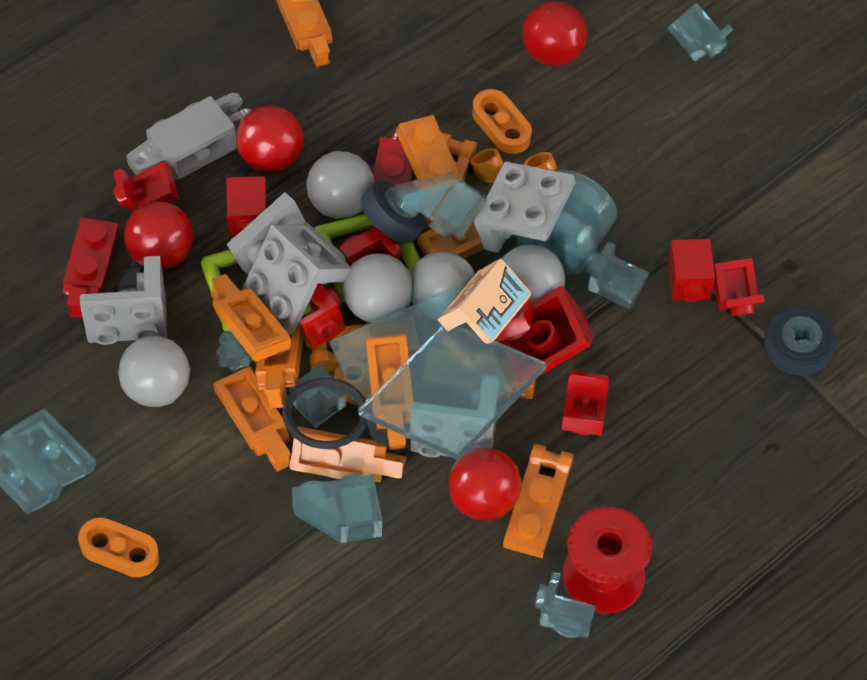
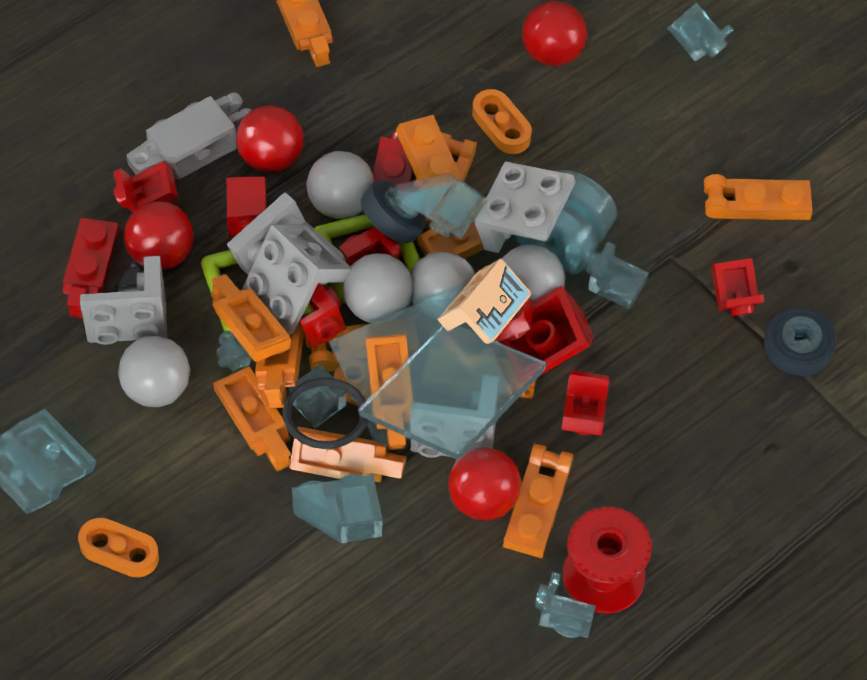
(489, 163): orange bar -> none
(691, 269): red brick -> none
(757, 198): none -> orange plate

